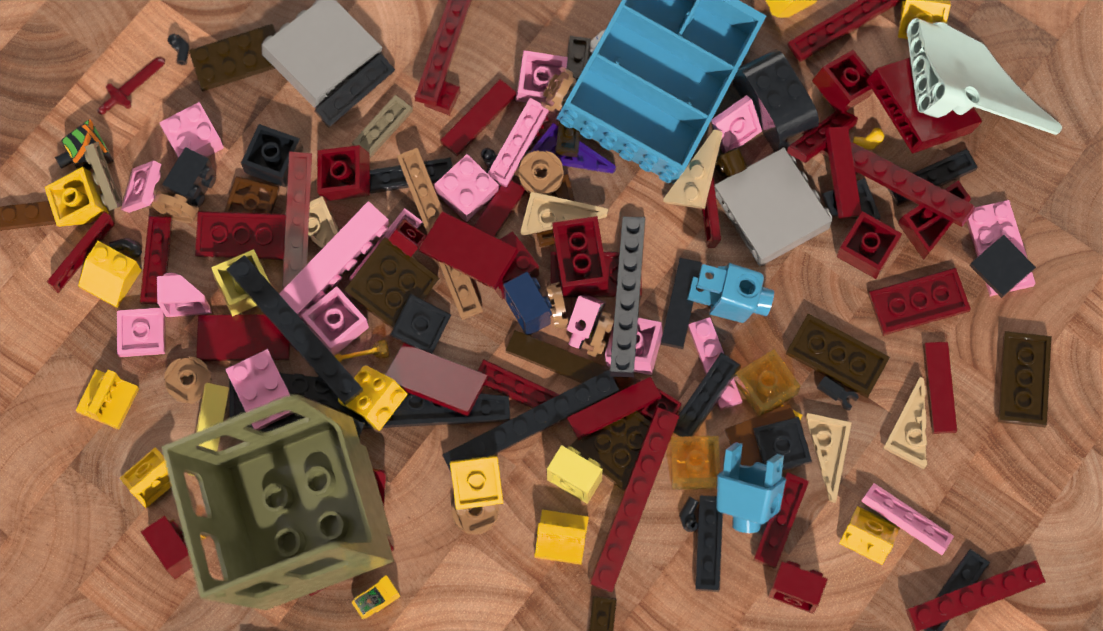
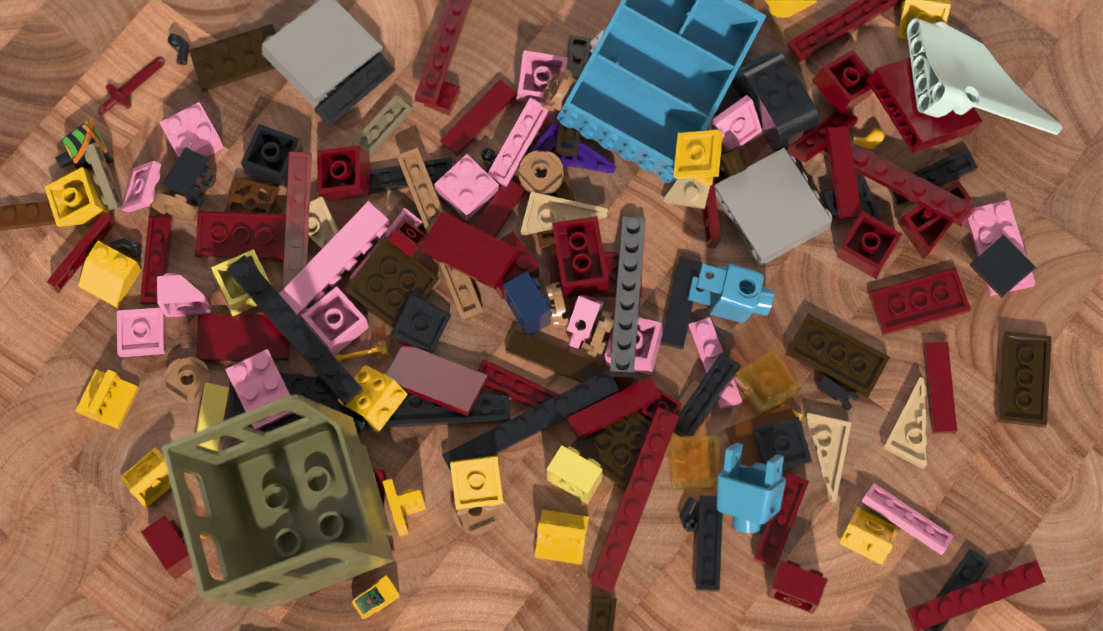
(407, 503): none -> yellow bracket
(698, 155): none -> yellow bracket

